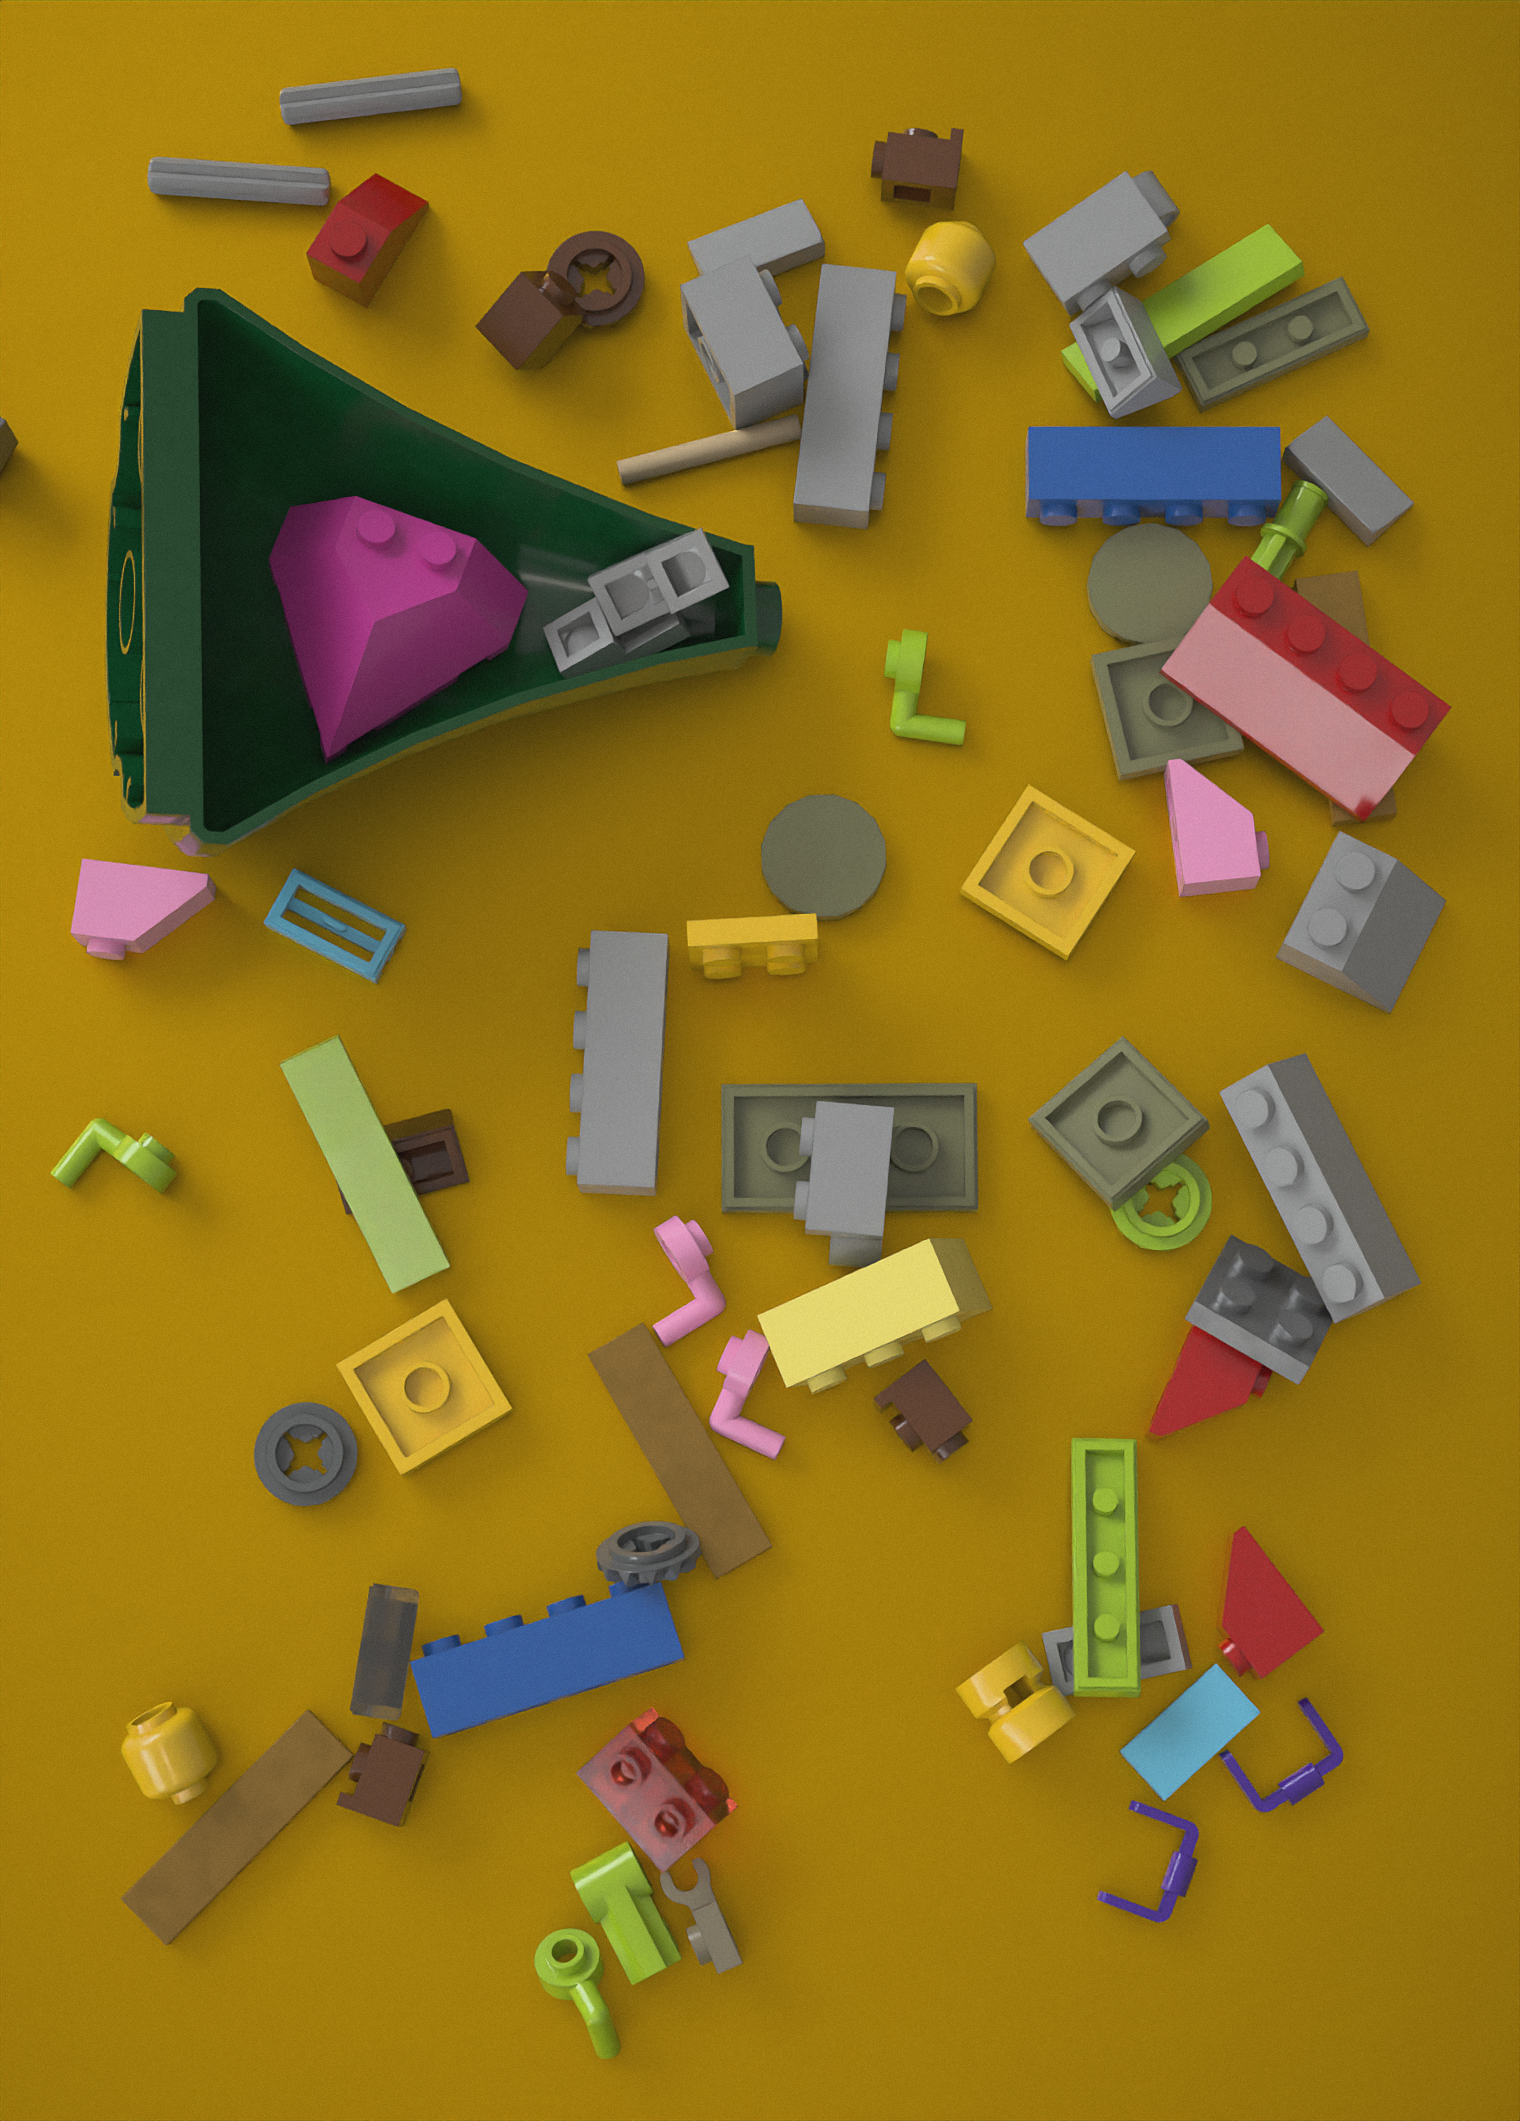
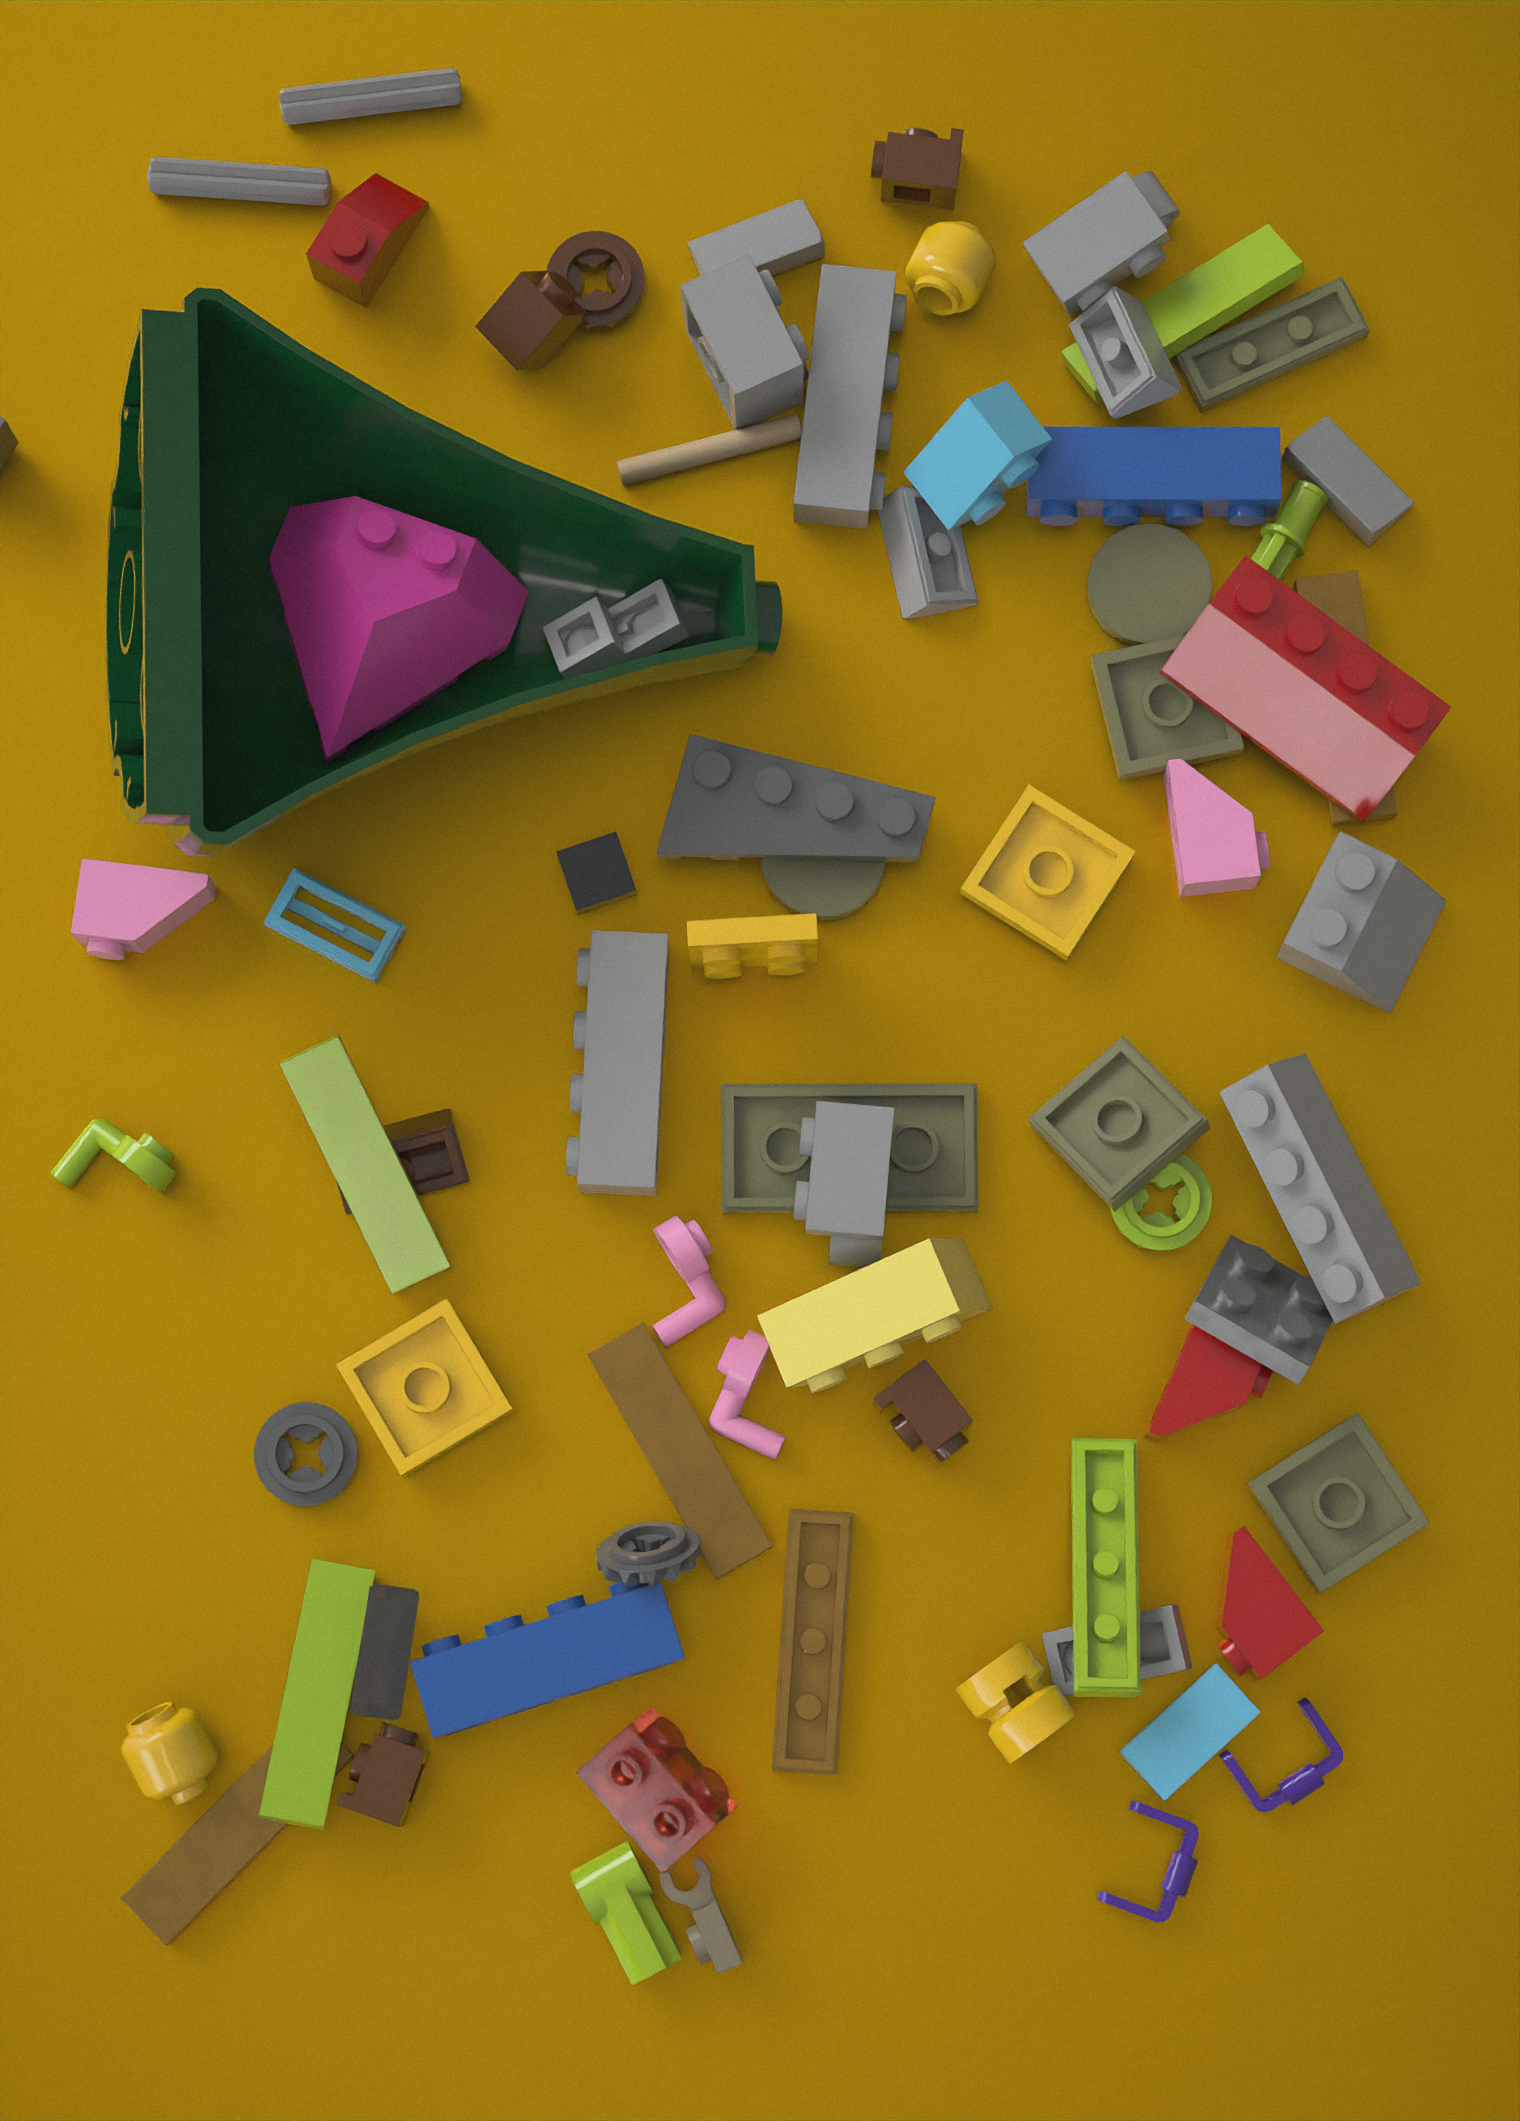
(316, 1695): none -> lime tile
(578, 1982): lime plate -> none
(596, 872): none -> black tile
(658, 581): light grey slope -> none
(769, 806): none -> dark grey wing
(812, 1642): none -> pearl gold tile
(906, 664): lime plate -> none
(925, 557): none -> light grey slope
(978, 457): none -> medium azure brick
(1338, 1503): none -> olive plate

